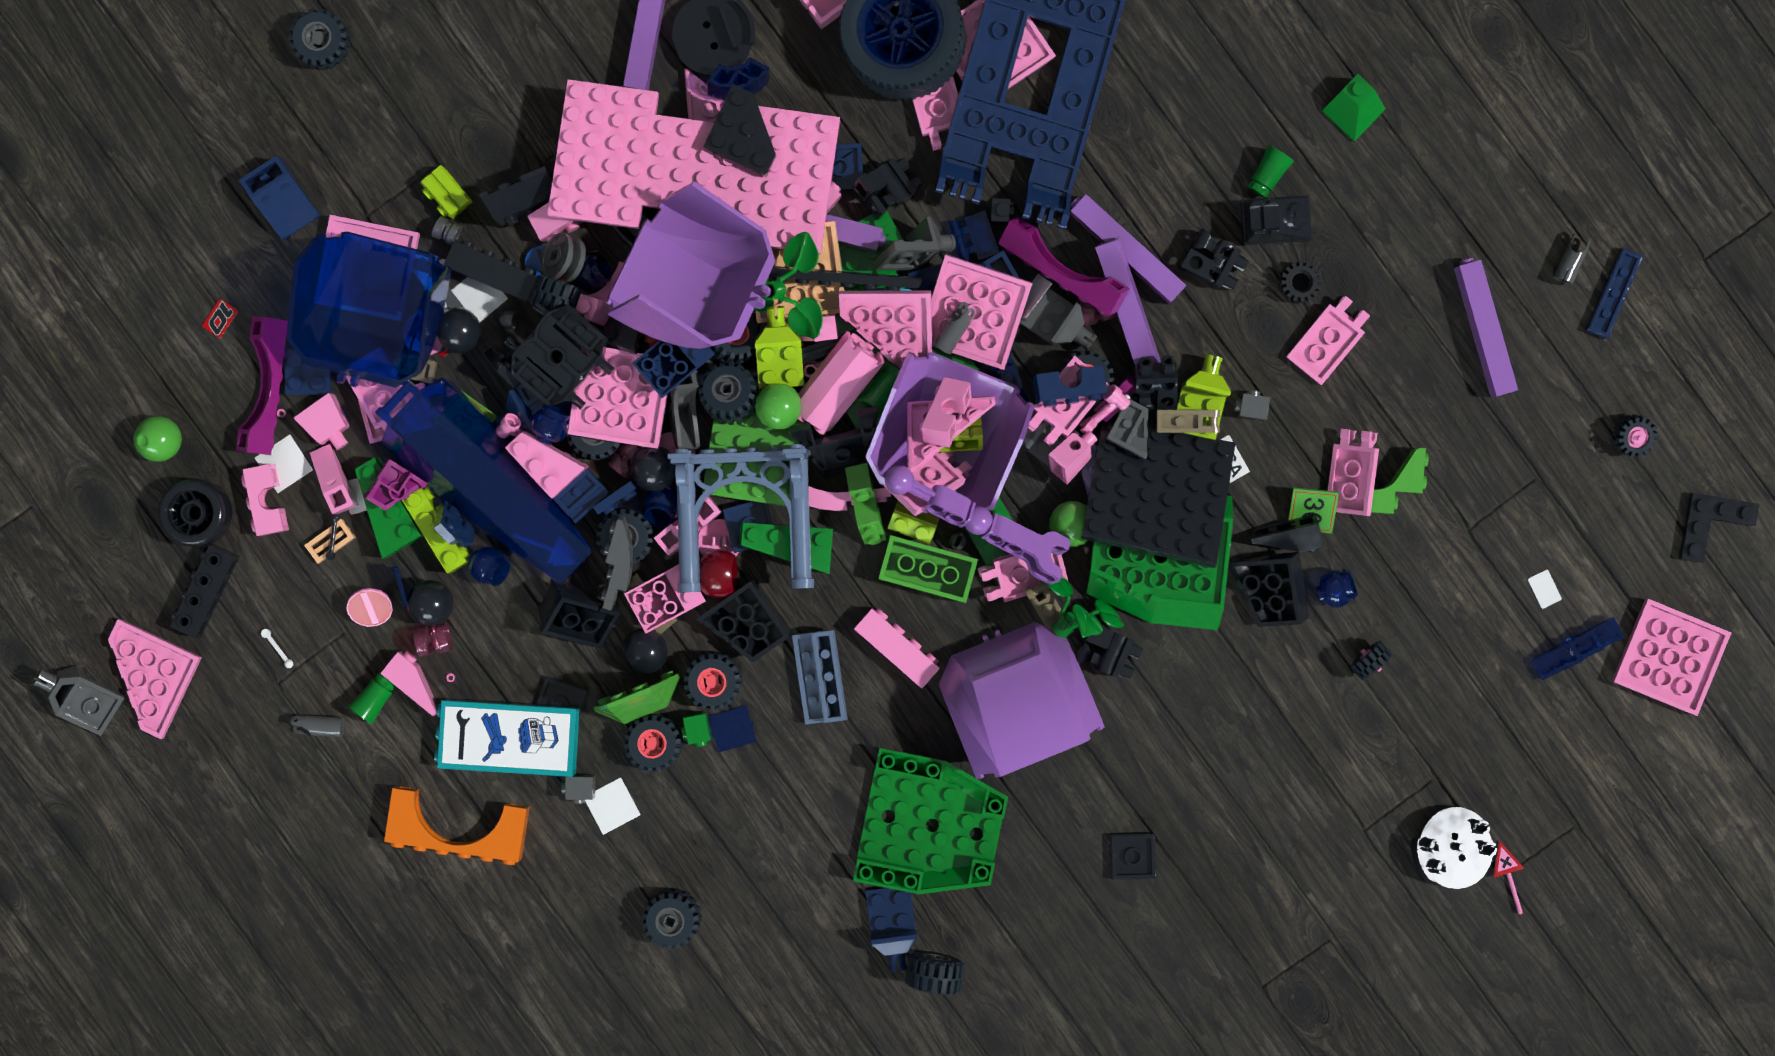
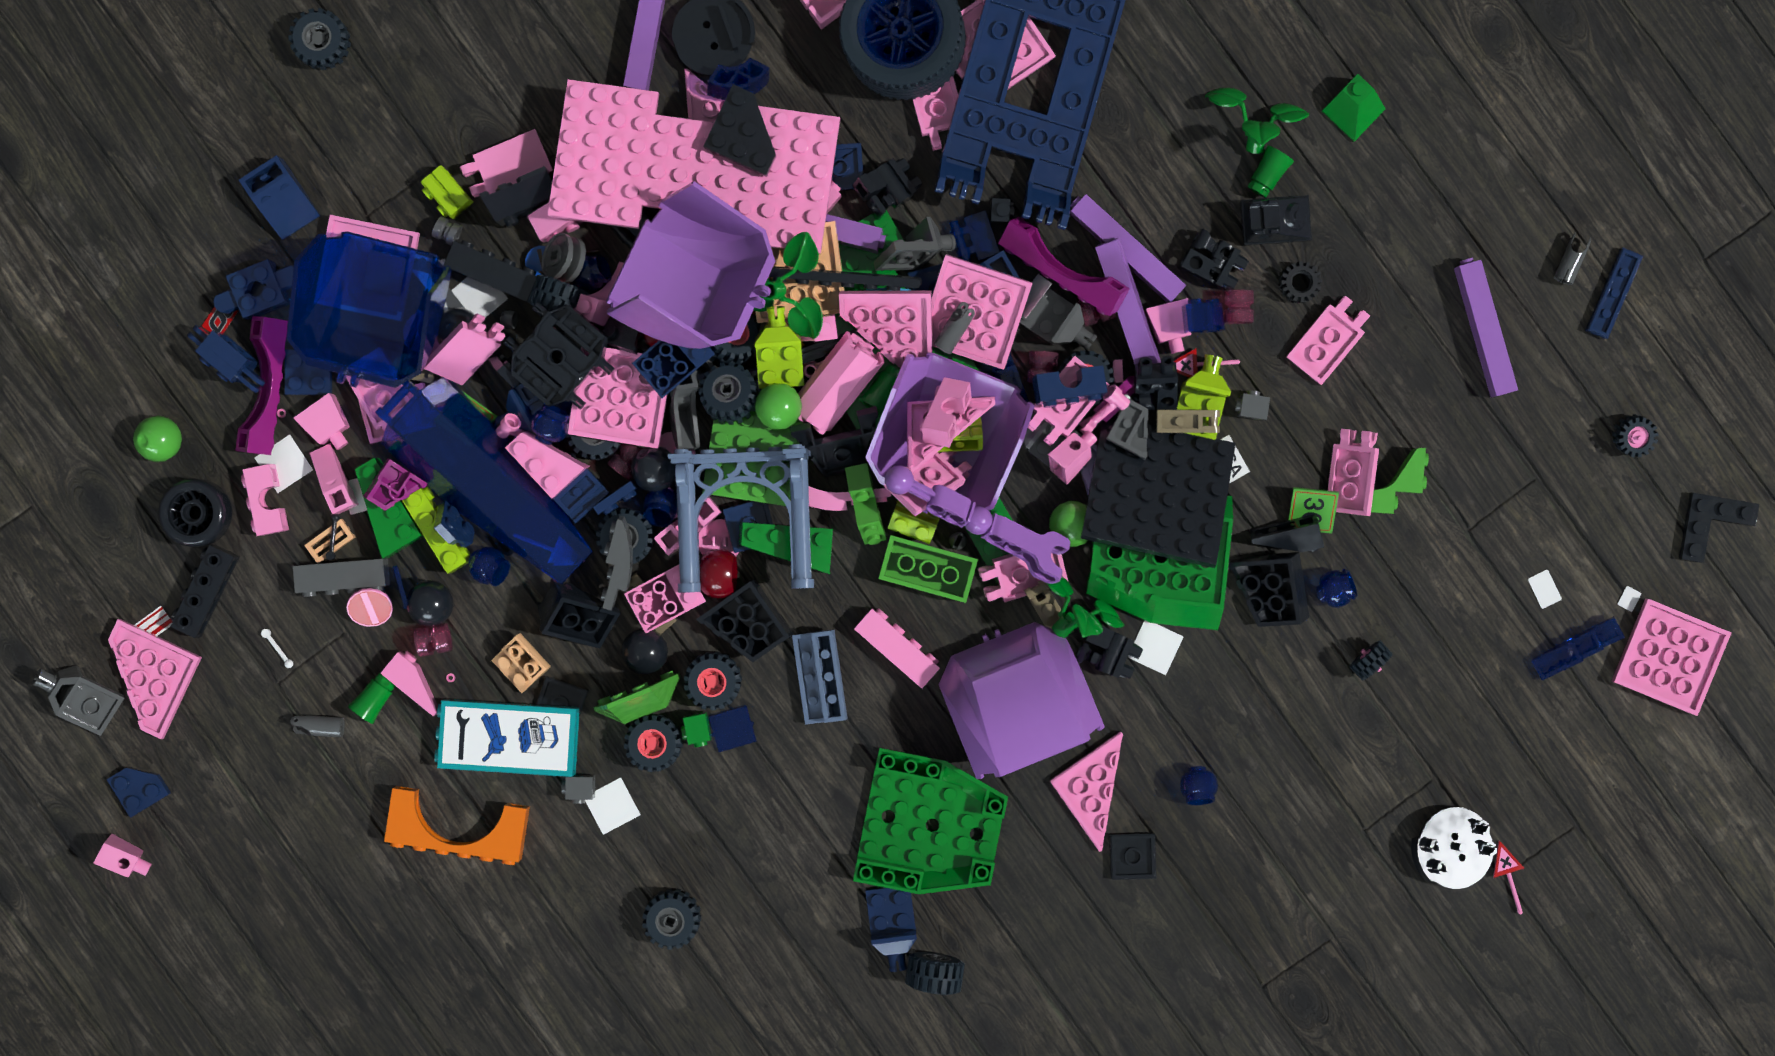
(113, 857): none -> bright pink torso
(138, 789): none -> dark blue plate
(155, 622): none -> white sticker
(227, 357): none -> dark blue brick
(256, 290): none -> dark blue brick
(341, 575): none -> dark grey brick
(465, 350): none -> bright pink tile
(507, 162): none -> bright pink tile
(521, 663): none -> light nougat brick
(1041, 363): none -> clear pink wheel
(1089, 787): none -> bright pink tile
(1118, 371): none -> bright pink tile
(1158, 646): none -> white sticker
(1168, 324): none -> bright pink torso
(1188, 363): none -> piece
(1199, 786): none -> clear blue piece
(1203, 317): none -> clear blue brick
(1239, 306): none -> clear pink wheel
(1258, 132): none -> green plant
(1629, 598): none -> white sticker

